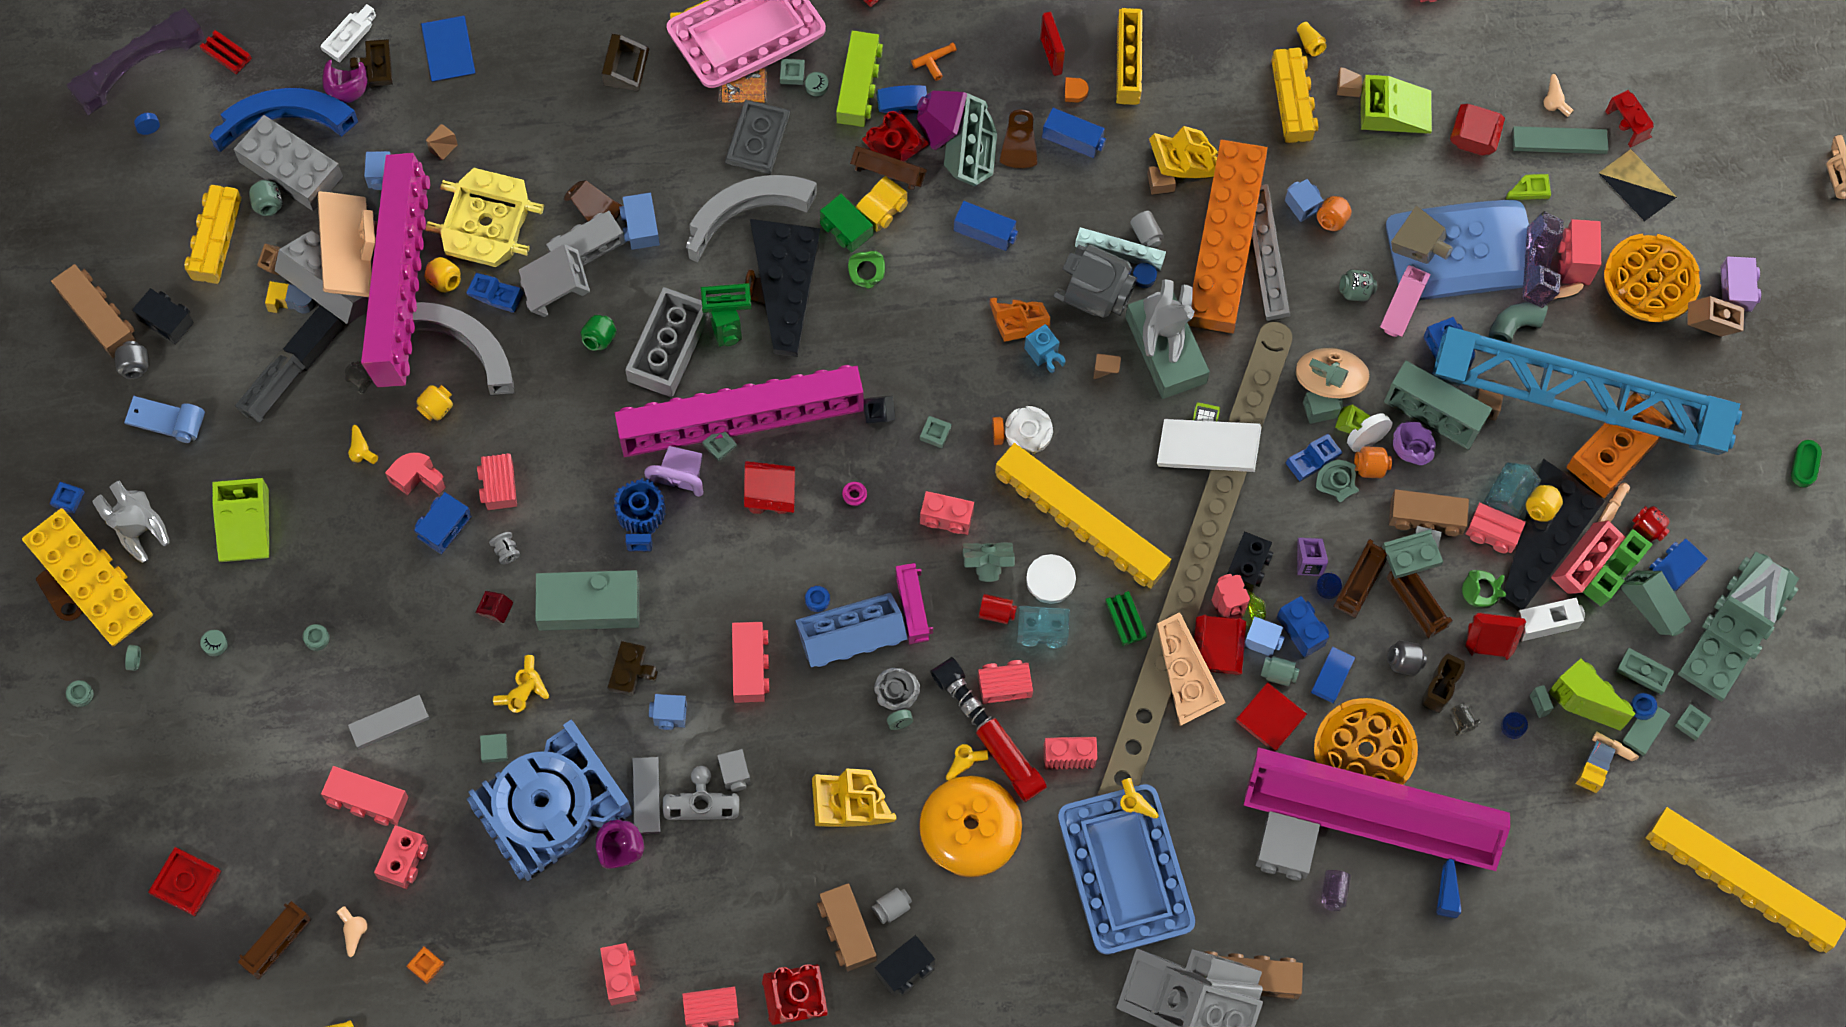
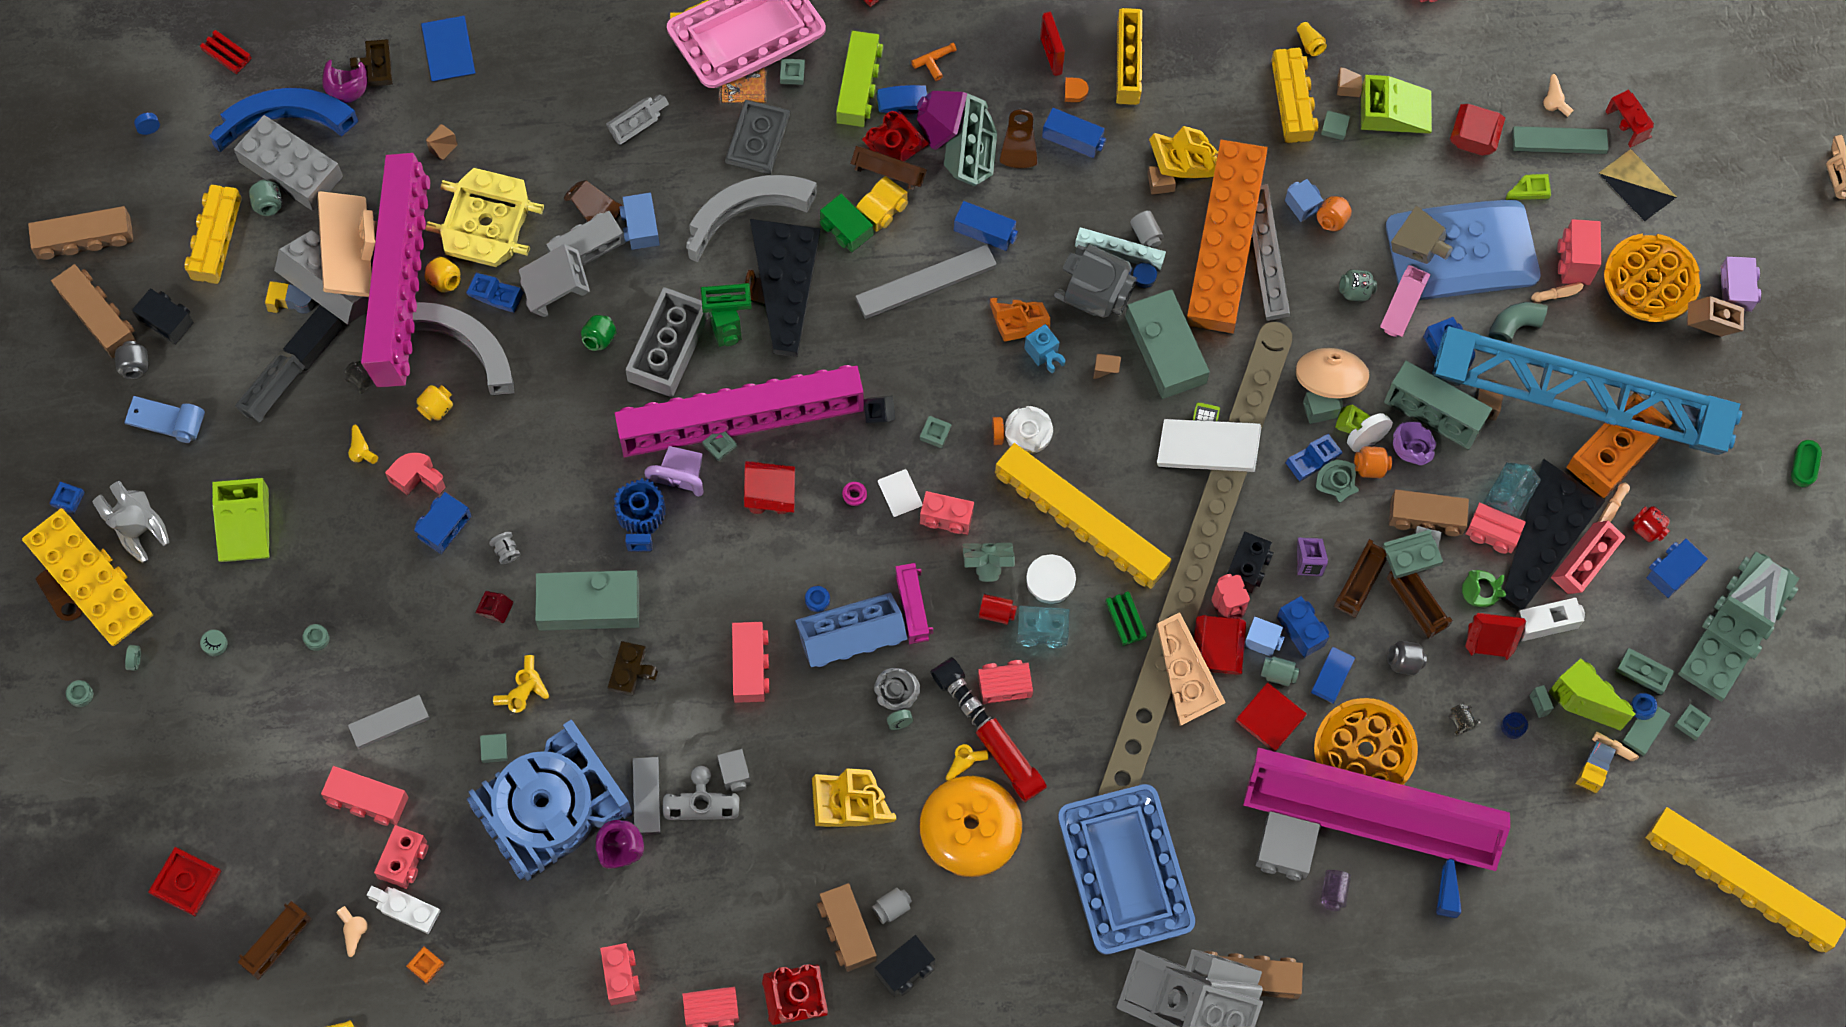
(80, 233): none -> medium nougat brick
(173, 33): clear purple arch -> none
(268, 258): medium nougat slope -> none
(348, 33): white hinge -> none
(375, 169): medium blue brick -> none
(405, 908): none -> white hinge
(498, 482): coral brick -> none
(618, 44): dark brown tile -> none
(636, 118): none -> light grey hinge
(668, 711): medium blue brick -> none
(816, 84): sand green tile -> none
(871, 256): bright green piece -> none
(900, 492): none -> white sticker
(926, 281): none -> light grey tile
(1070, 752): coral brick -> none
(1134, 801): yellow animal -> none
(1167, 318): light grey piece -> none
(1256, 606): clear neon green arm -> none
(1329, 585): clear blue tile -> none
(1334, 374): sand green piece -> none
(1335, 125): none -> sand green tile
(1443, 683): dark brown brick -> none
(1542, 239): clear purple arch -> none
(1544, 503): yellow head -> none
(1617, 567): bright green arch -> none
(1656, 601): sand green slope -> none

